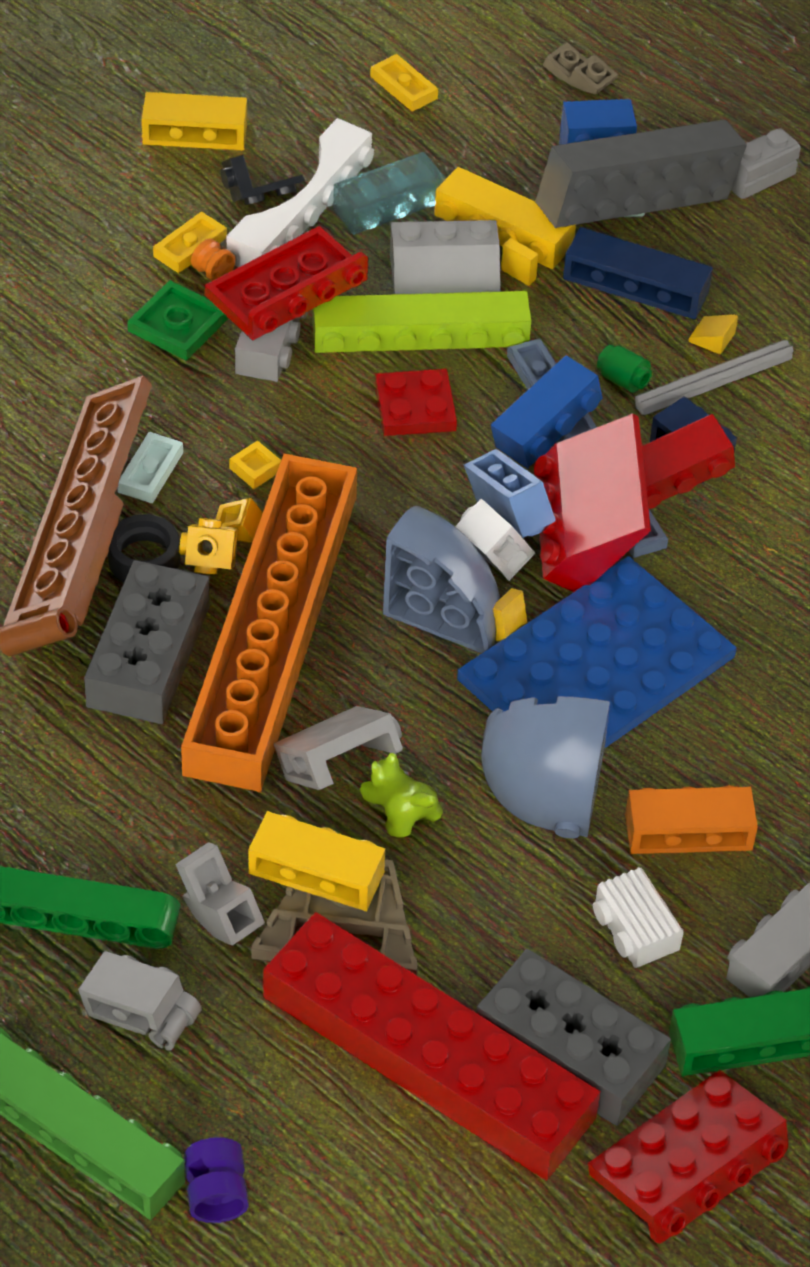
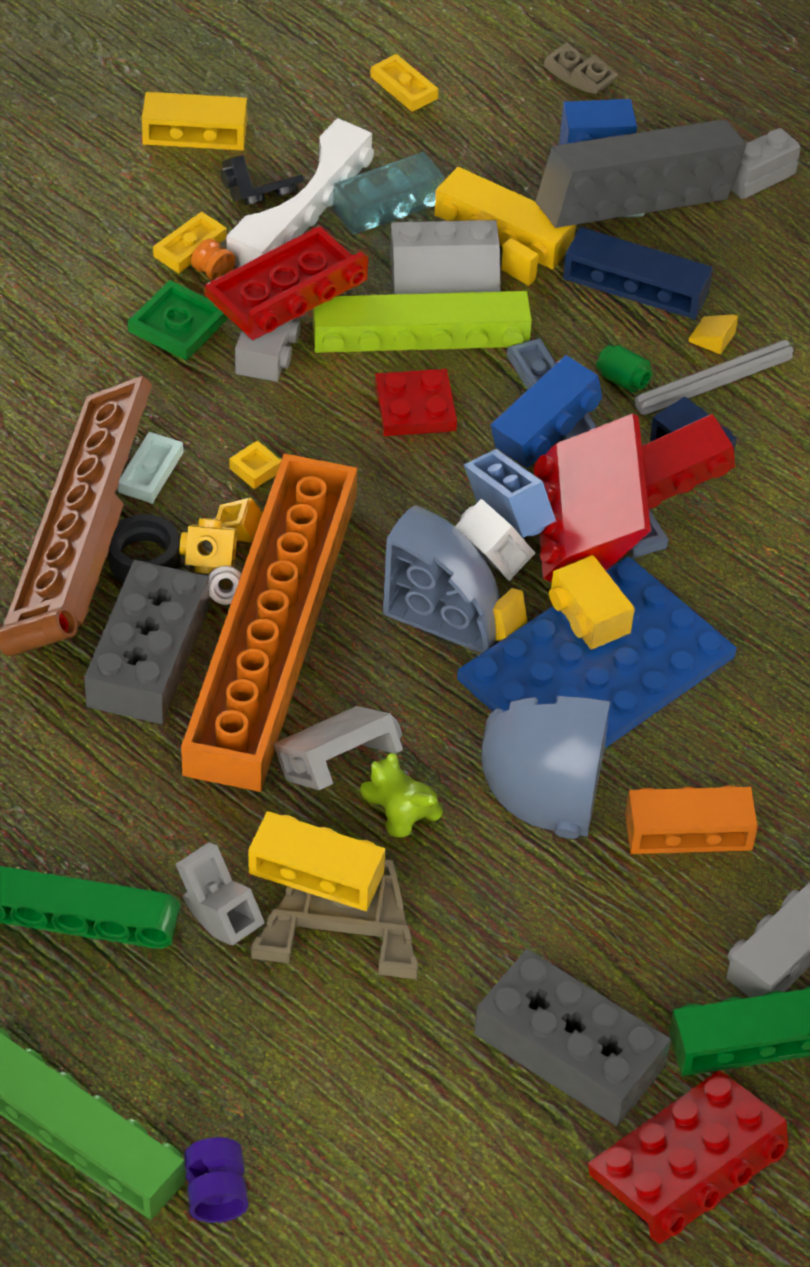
(139, 998): light grey hinge -> none
(215, 592): none -> white plate
(431, 1045): red brick -> none
(591, 602): none -> yellow brick
(637, 917): white brick -> none

